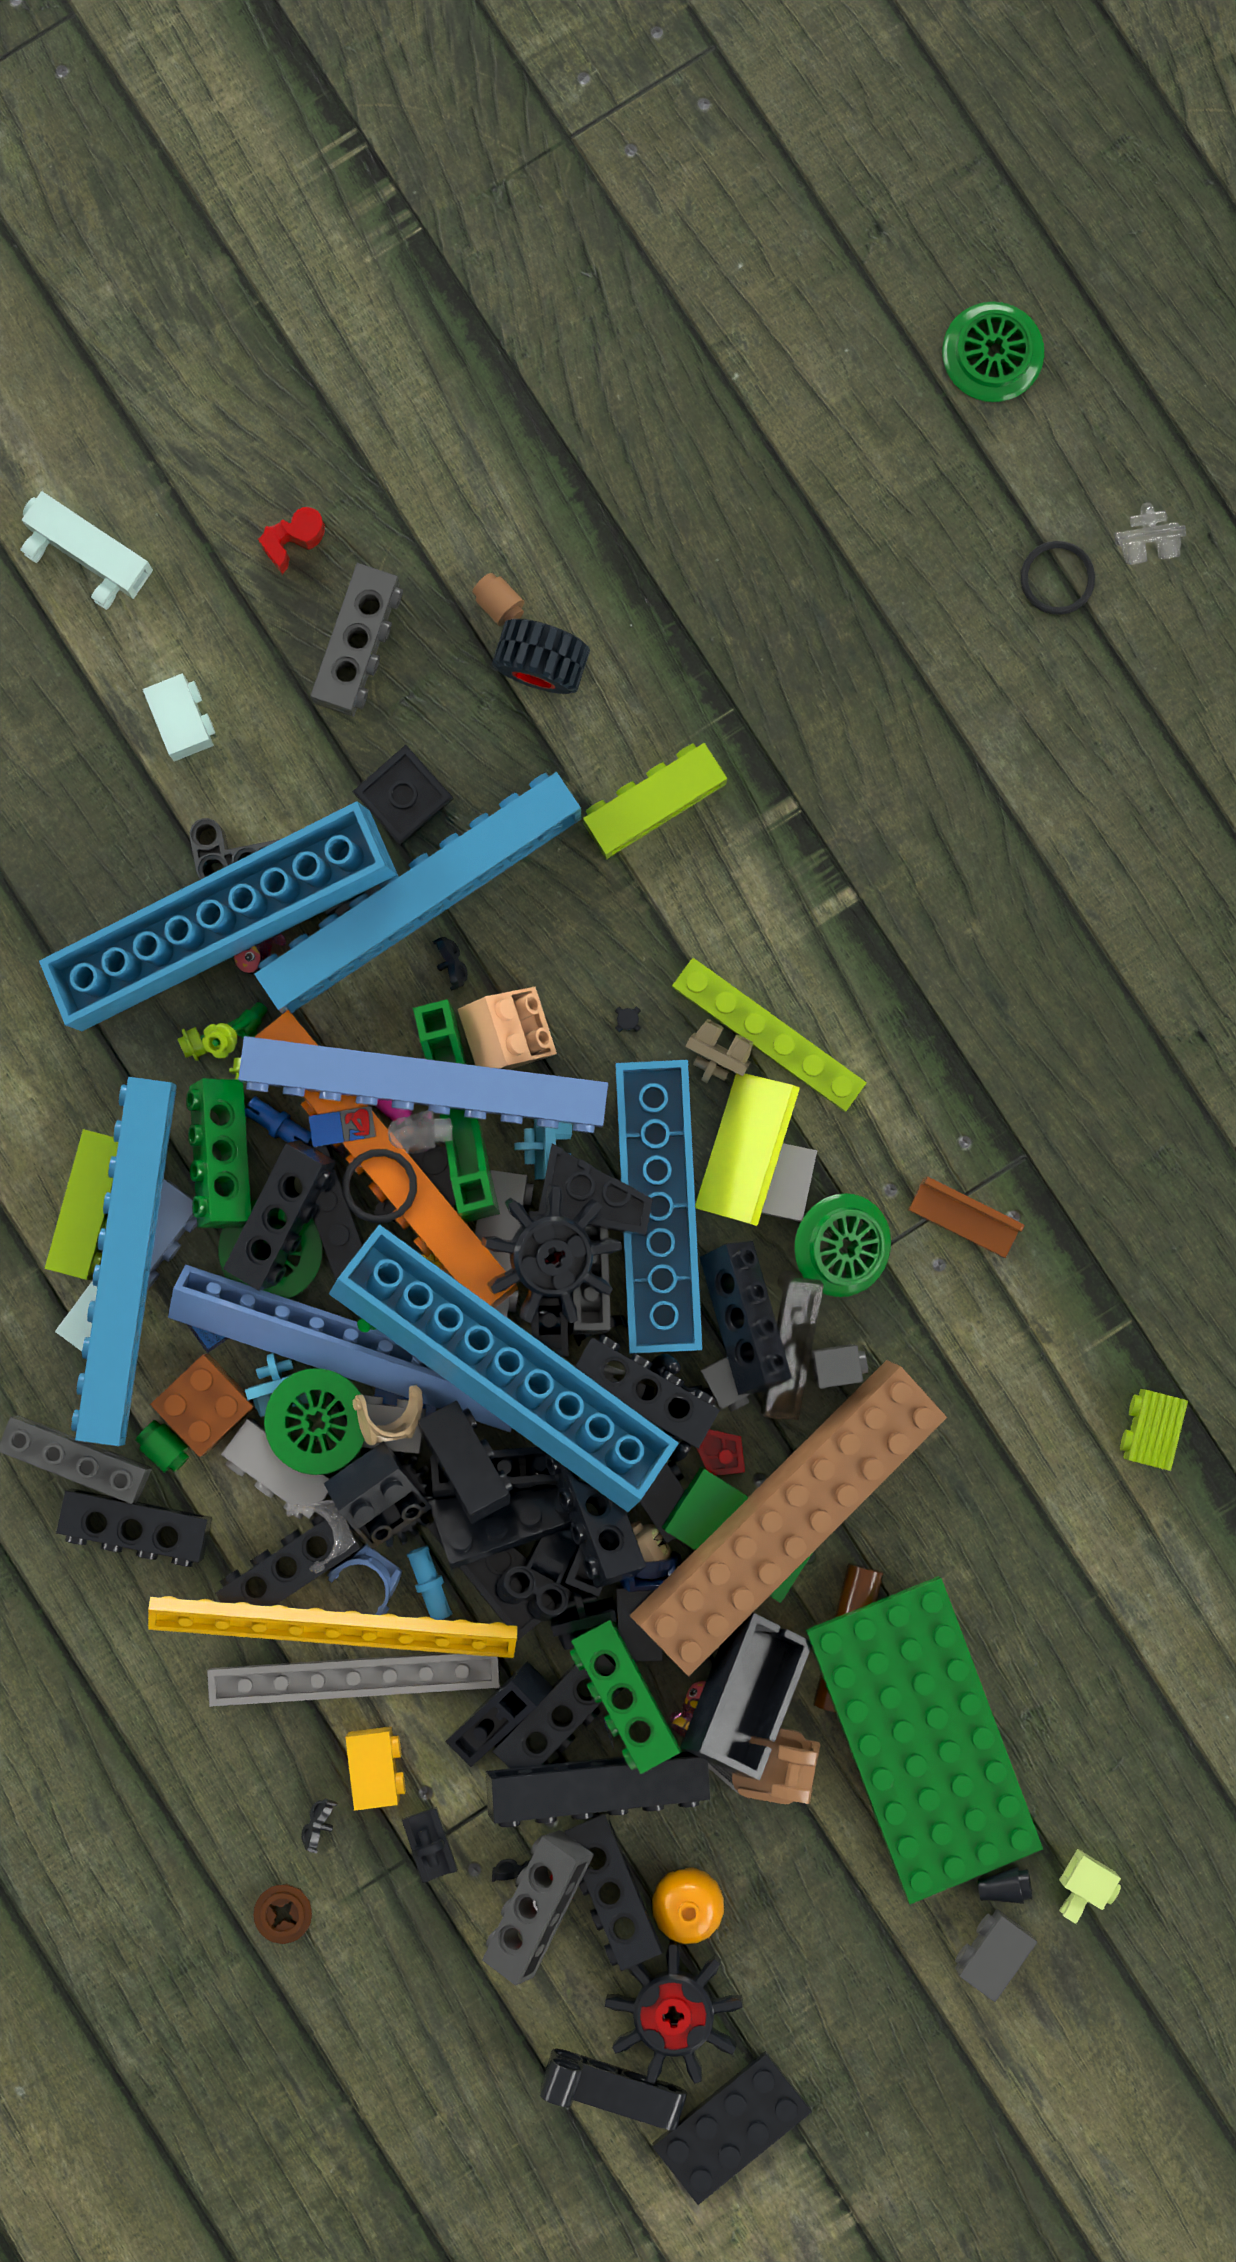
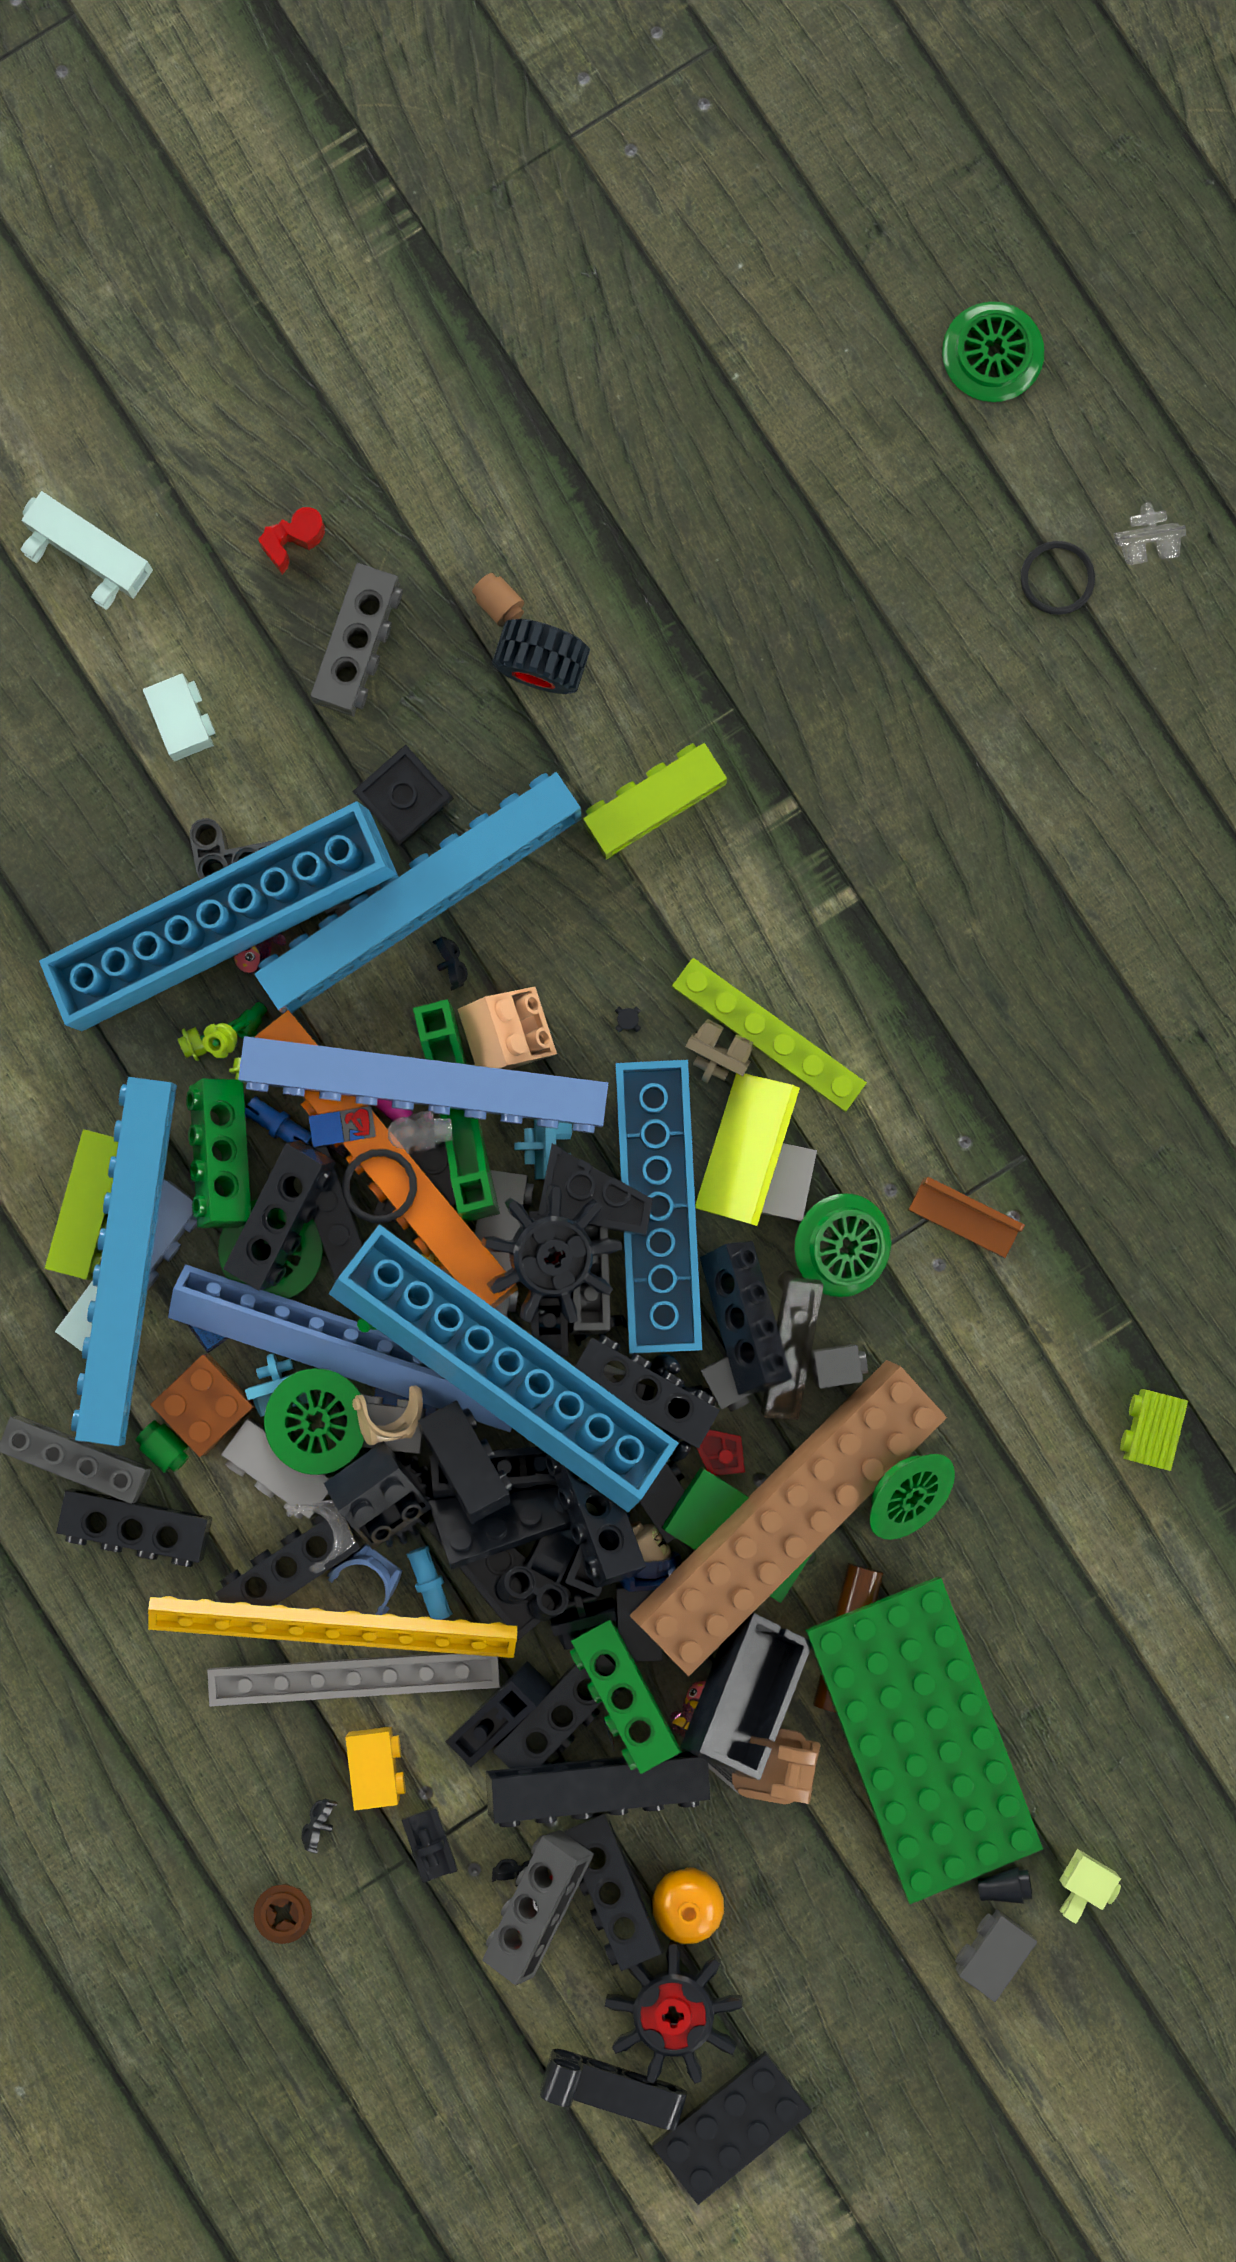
(910, 1495): none -> green piece

